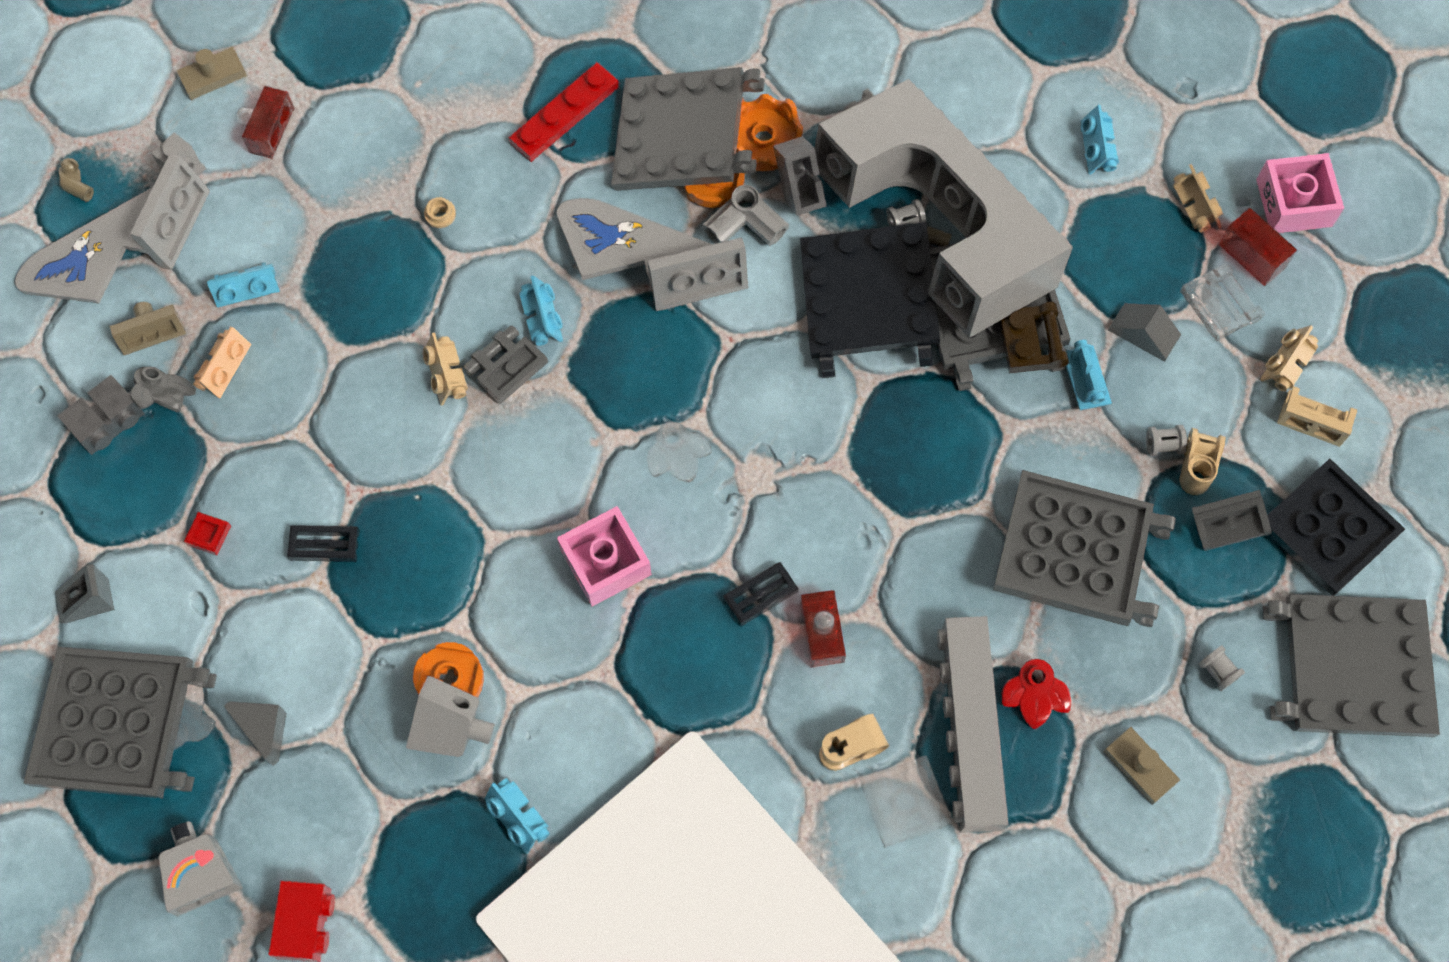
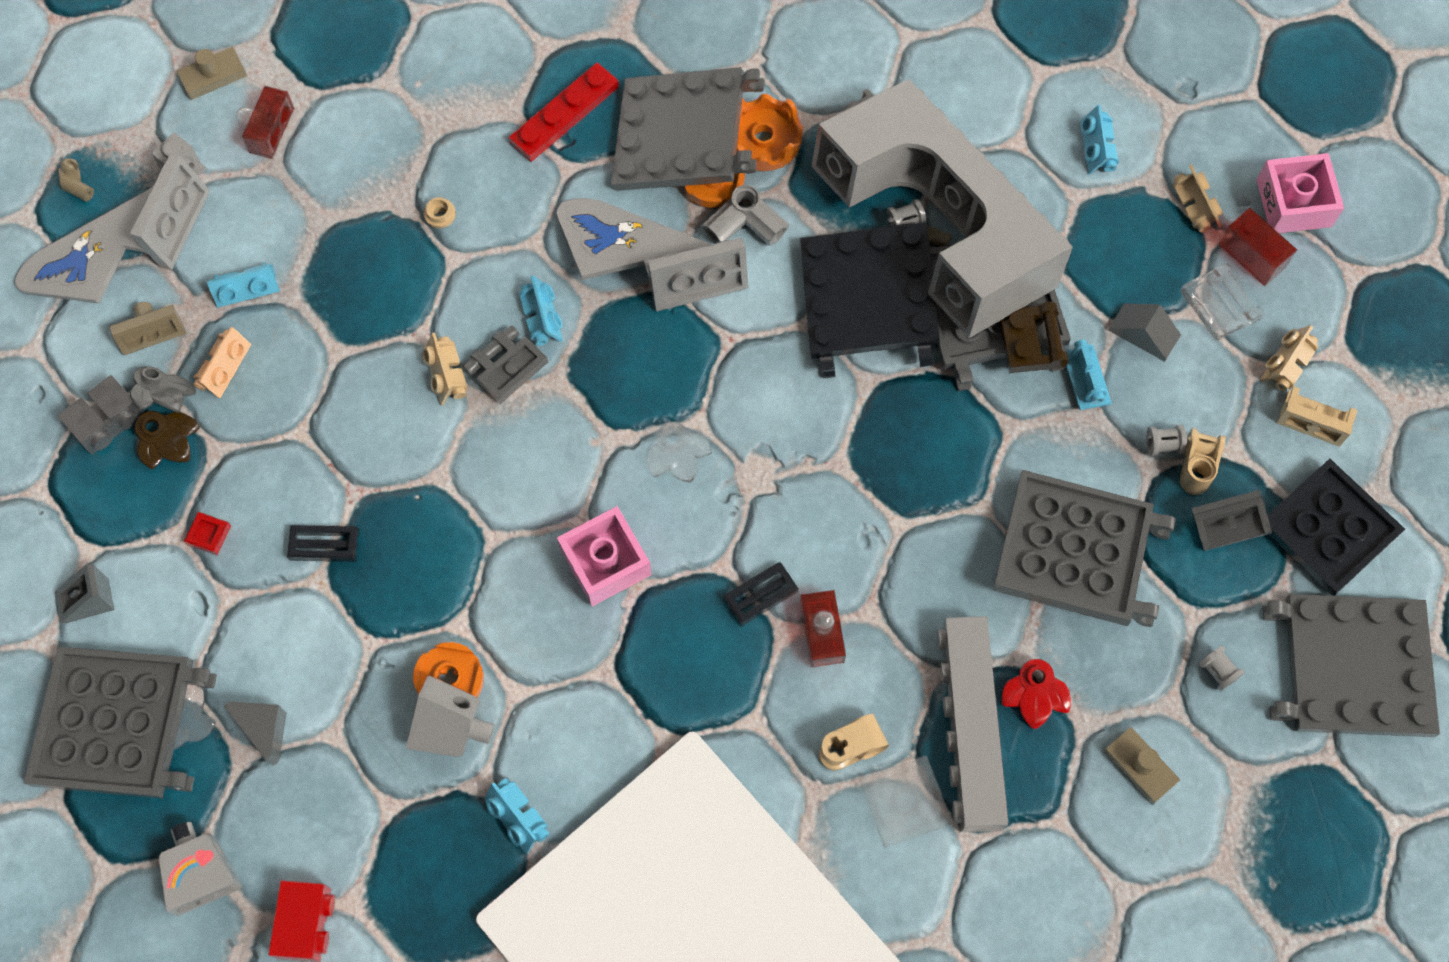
(168, 440): none -> dark brown plate
(800, 186): flat silver piece -> none

